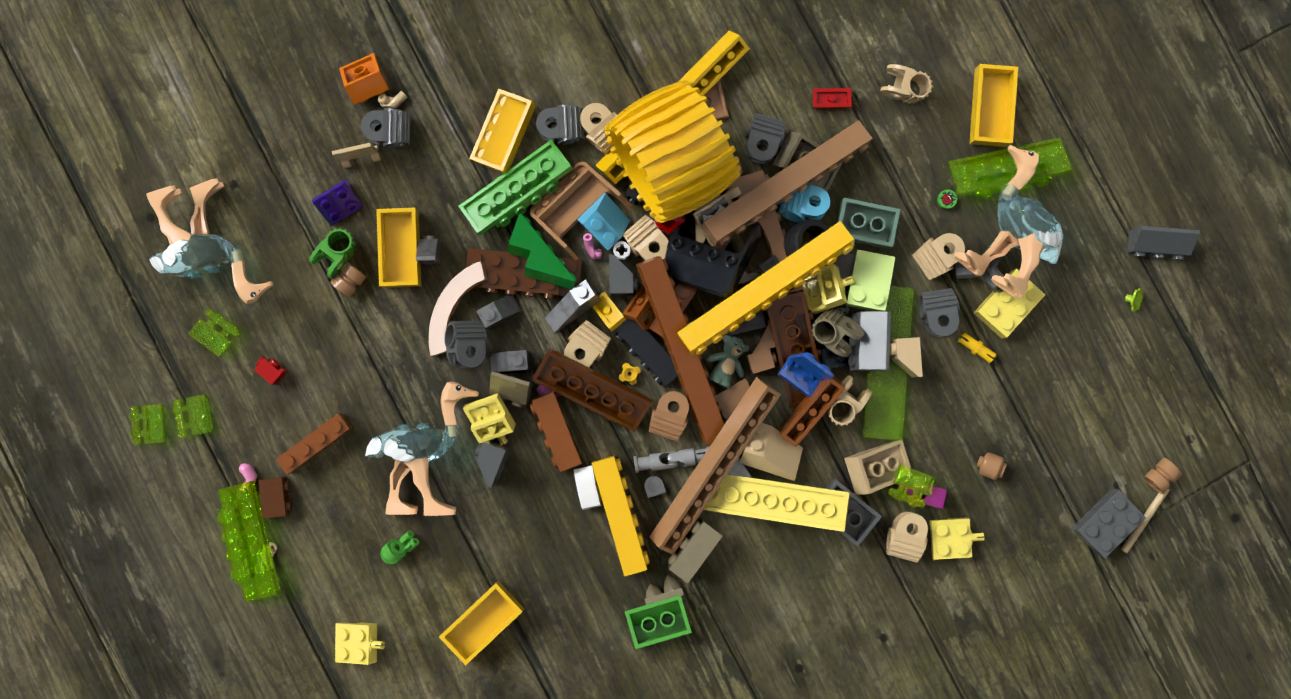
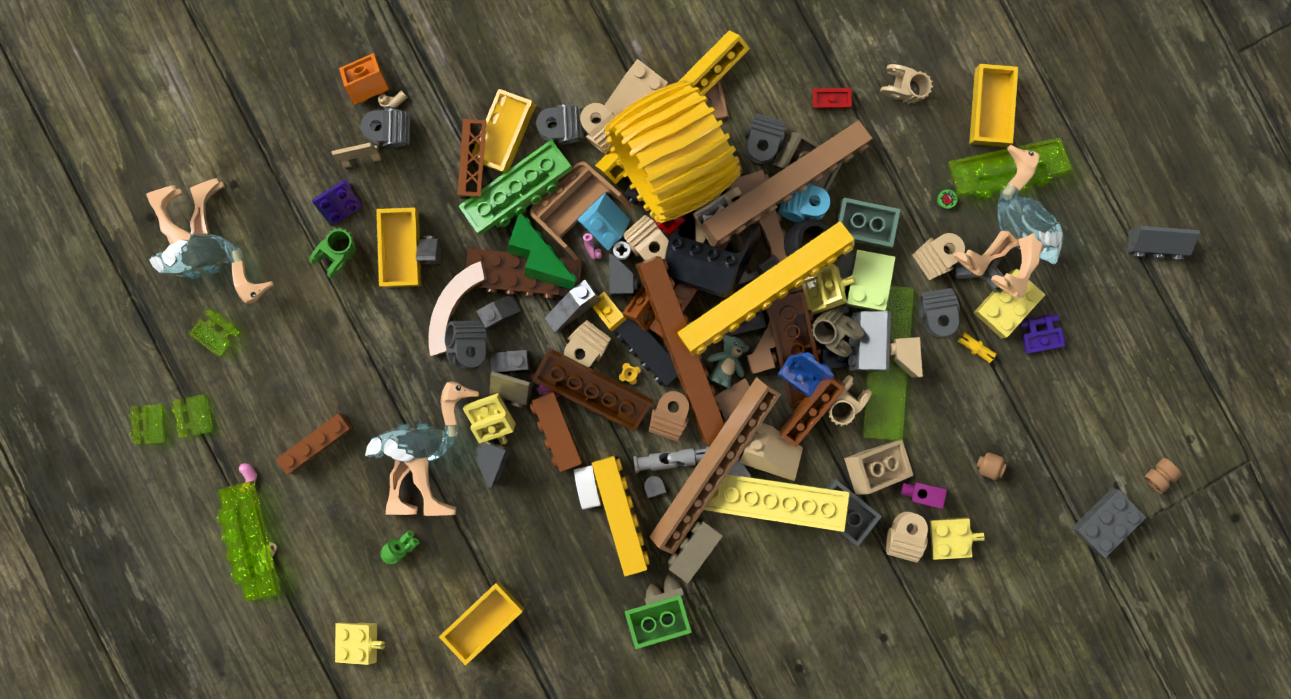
(270, 370): red brick -> none
(275, 497): reddish brown brick -> none
(350, 277): medium nougat wheel -> none
(465, 155): none -> dark orange fence
(635, 84): none -> tan slope
(914, 480): clear neon green plate -> none
(1042, 340): none -> dark purple plate
(1135, 299): lime plant -> none
(1148, 514): tan piece -> none

